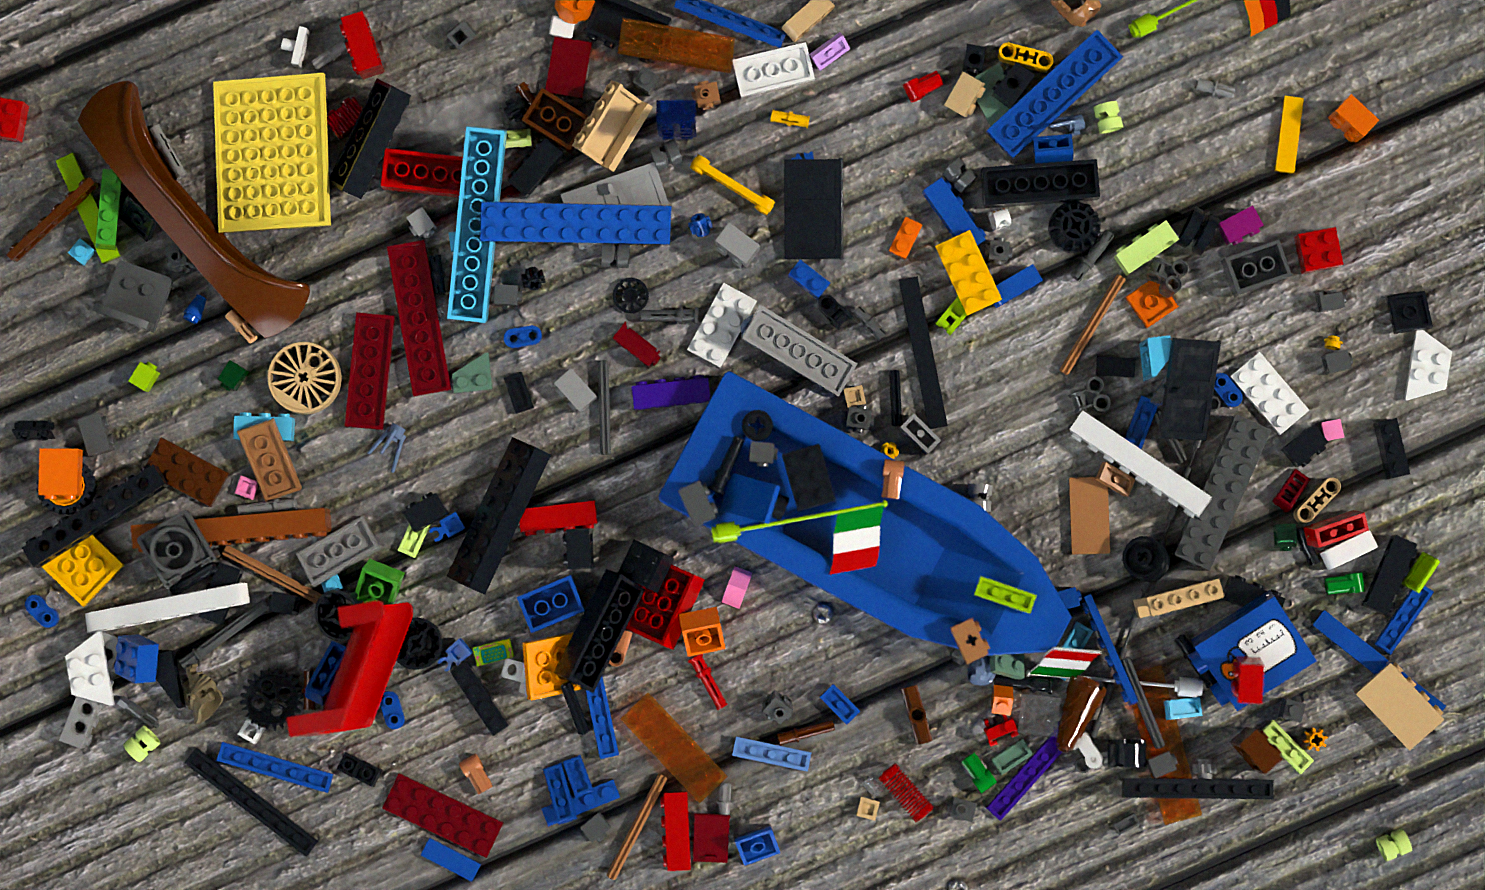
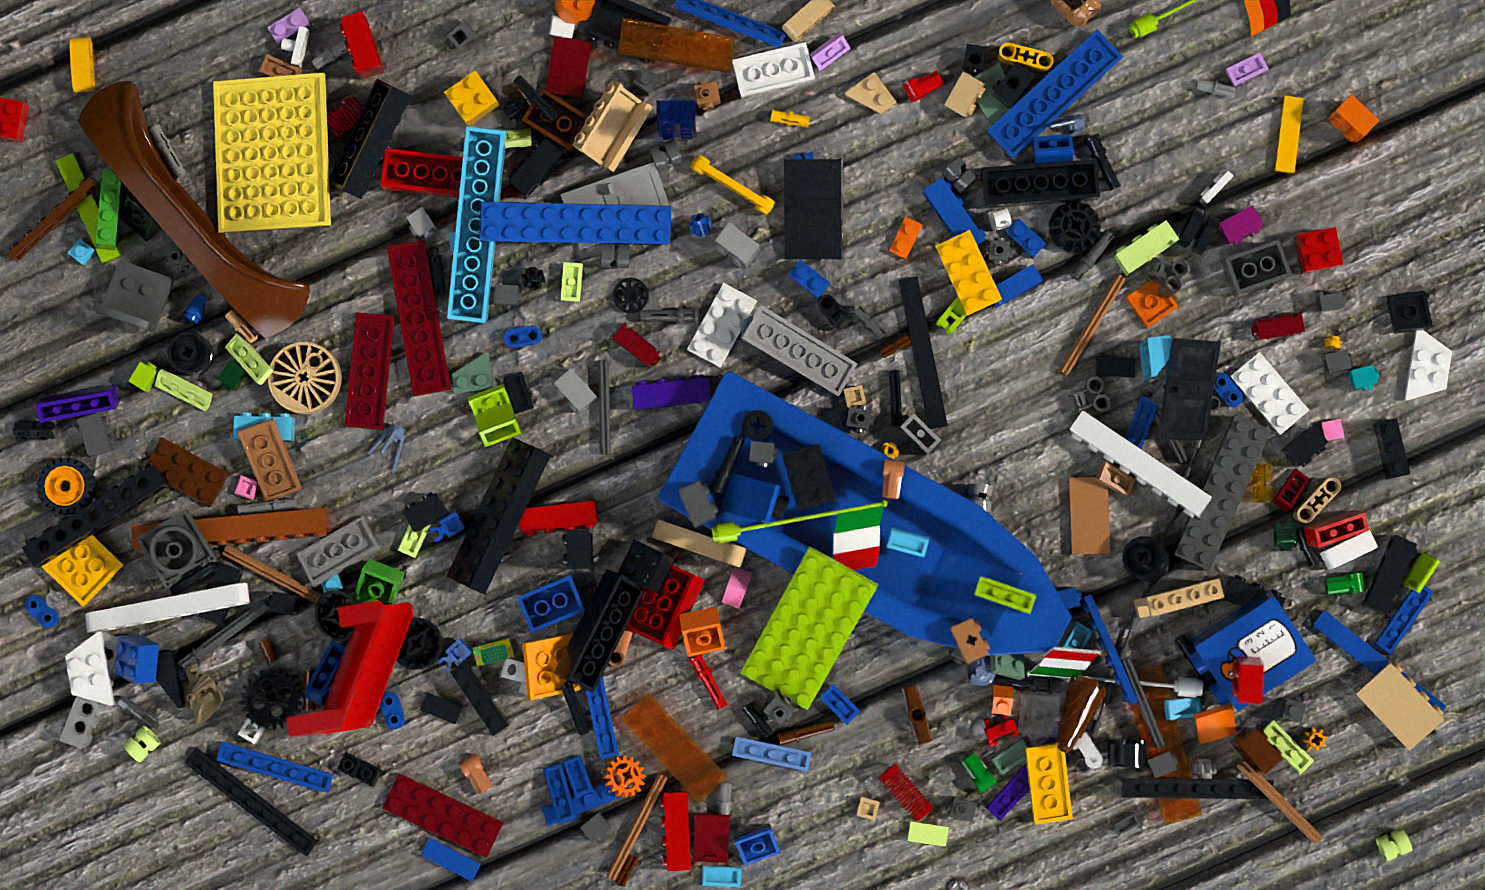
(60, 473): orange brick -> none
(77, 403): none -> dark purple brick
(82, 64): none -> yellow beam
(183, 389): none -> yellowish green plate
(200, 359): none -> black wheel
(249, 359): none -> yellowish green plate
(268, 651): none -> reddish brown pin
(275, 67): none -> medium nougat plate
(288, 25): none -> lavender plate
(441, 708): none -> black tile
(471, 98): none -> yellow brick
(494, 415): none -> lime piece
(535, 98): none -> black axle
(571, 282): none -> yellowish green plate
(625, 873): none -> reddish brown piece
(631, 773): none -> orange gear
(698, 543): none -> tan beam
(721, 876): none -> medium azure tile
(757, 720): none -> black axle
(809, 628): none -> lime plate
(872, 94): none -> tan wing
(892, 347): none -> reddish brown piece
(908, 542): none -> medium azure tile
(928, 833): none -> yellowish green tile
(1025, 238): none -> blue plate
(1048, 783): none -> yellow plate
(1098, 152): none -> black pin
(1108, 117): yellowish green wheel -> none
(1215, 724): none -> orange tile
(1221, 180): none -> white plate
(1246, 69): none -> lavender plate
(1261, 491): none -> clear yellow hinge
(1278, 327): none -> dark red window
(1279, 801): none -> medium nougat axle
(1363, 378): none -> teal brick

